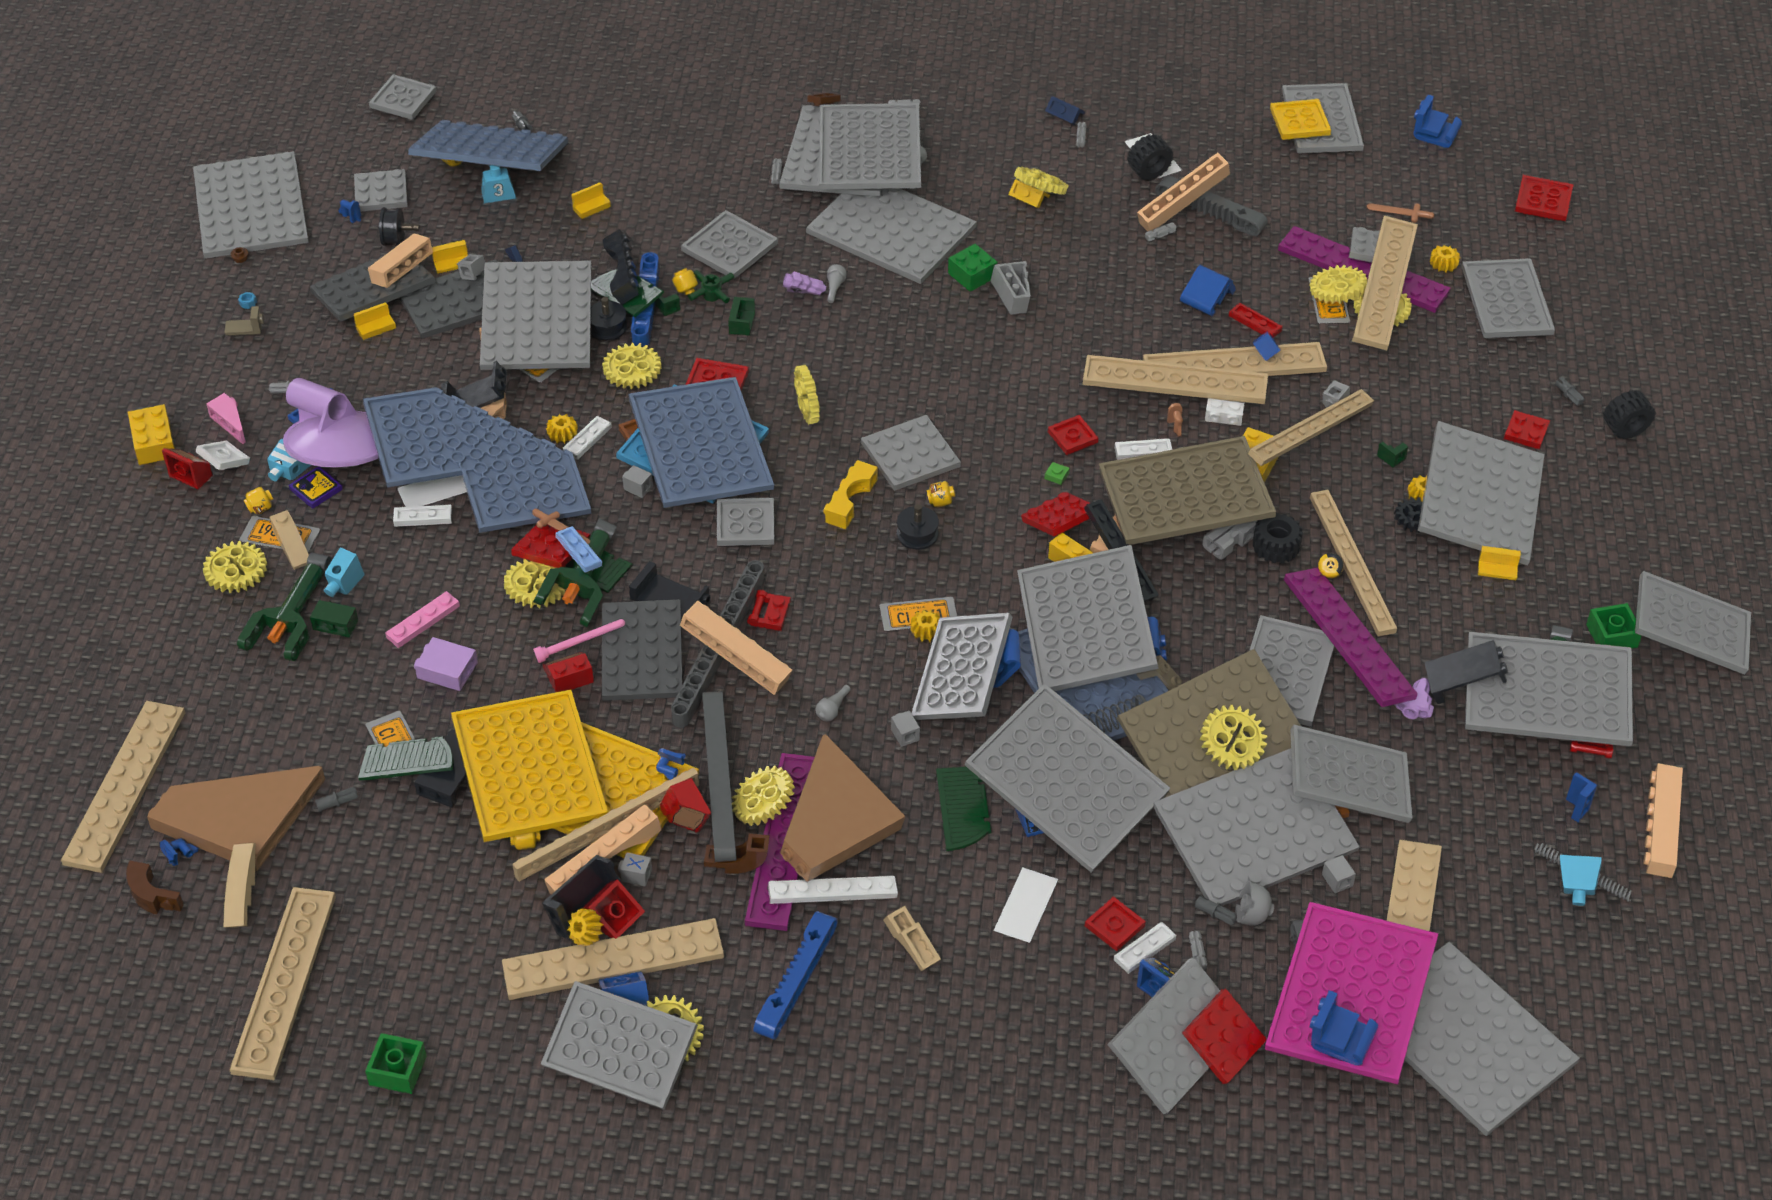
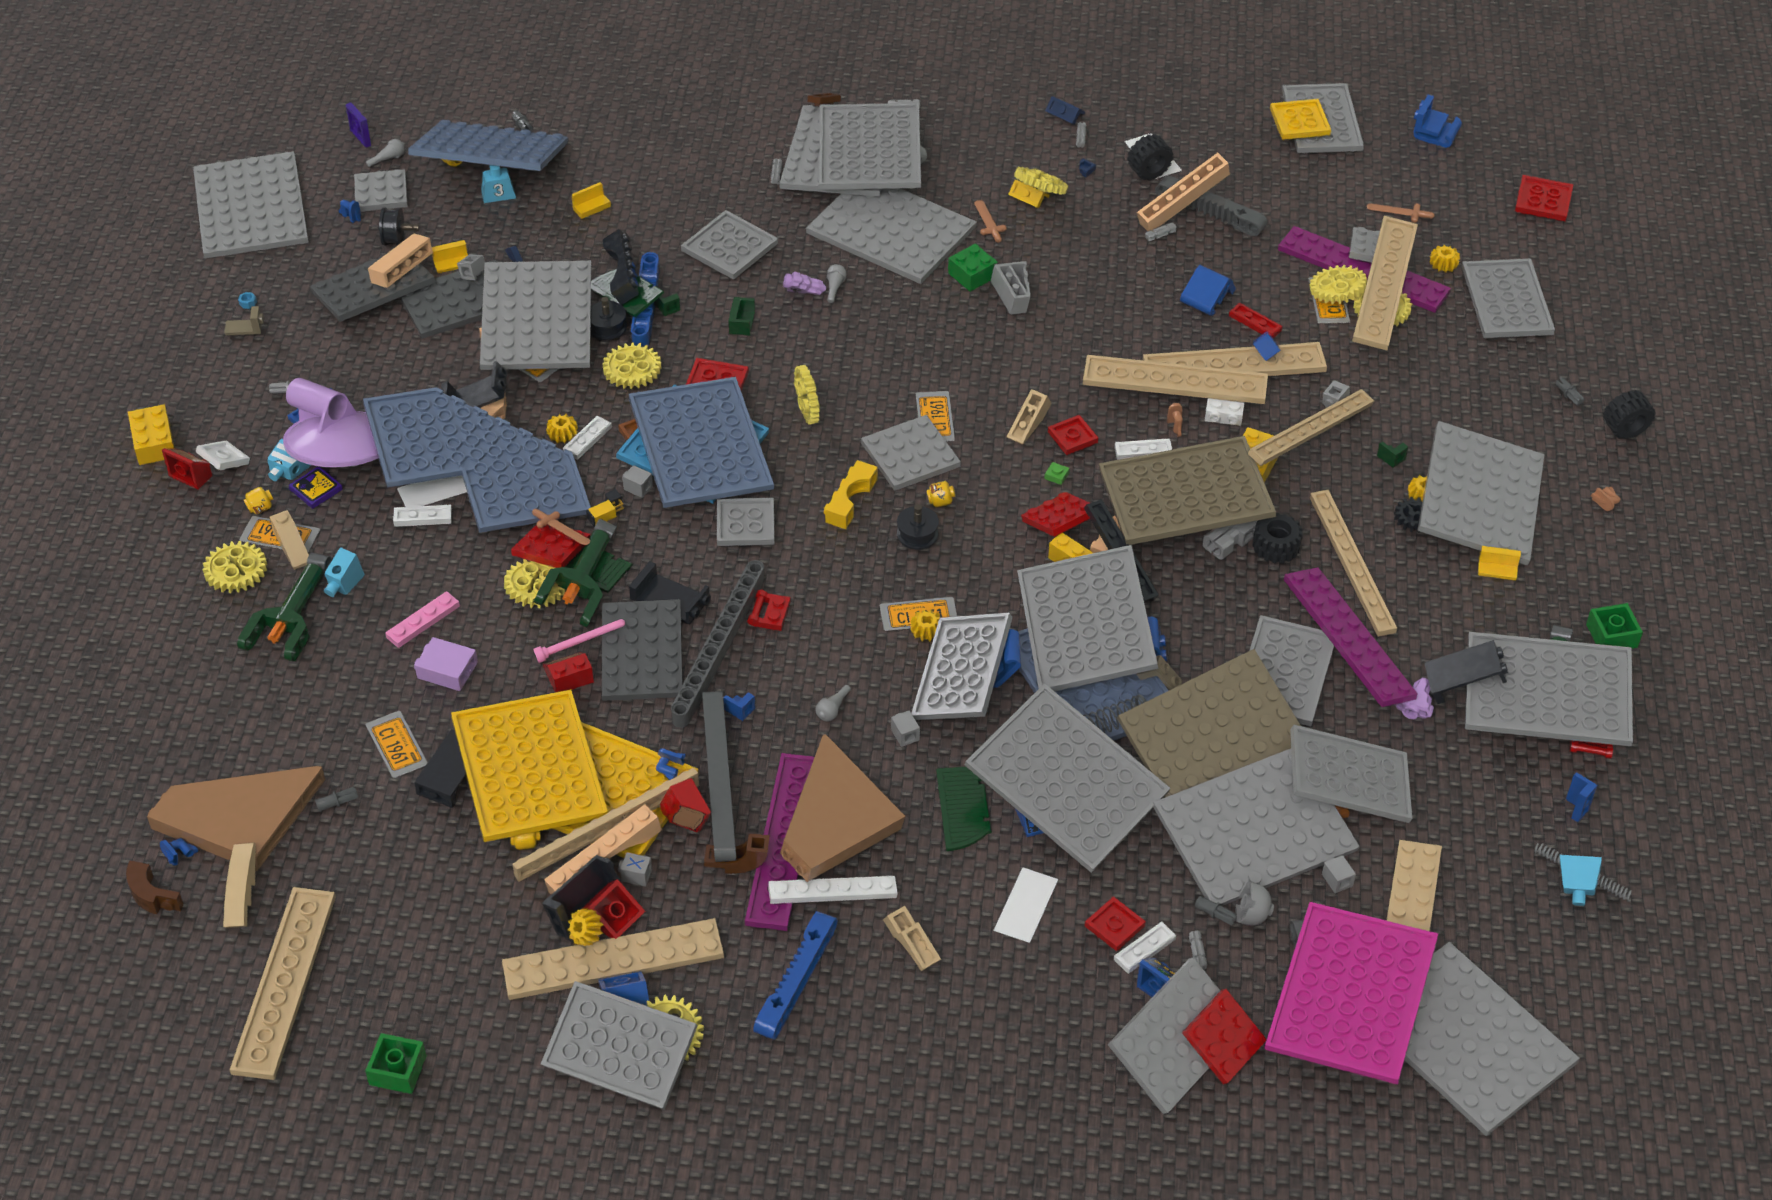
(123, 787): tan plate -> none
(225, 413): bright pink slope -> none
(239, 254): reddish brown plate -> none
(334, 618): dark green panel -> none
(358, 125): none -> dark purple tile
(374, 321): yellow panel -> none
(394, 149): none -> light grey piece
(402, 97): light grey plate -> none
(406, 758): piece -> none
(578, 549): light blue tile -> none
(606, 509): none -> piece
(685, 281): yellow head -> none
(711, 287): dark green bar -> none
(736, 647): light nougat brick -> none
(739, 706): none -> blue panel
(762, 795): light yellow gear -> none
(938, 409): none -> sticker
(989, 222): none -> nougat sword
(1029, 417): none -> tan slope
(1086, 167): none -> dark blue tile
(1251, 746): light yellow gear -> none
(1337, 569): yellow head -> none
(1340, 1033): blue piece -> none
(1526, 429): red plate -> none
(1606, 498): none -> nougat piece
(1663, 820): light nougat brick -> none
(1693, 622): light grey plate -> none

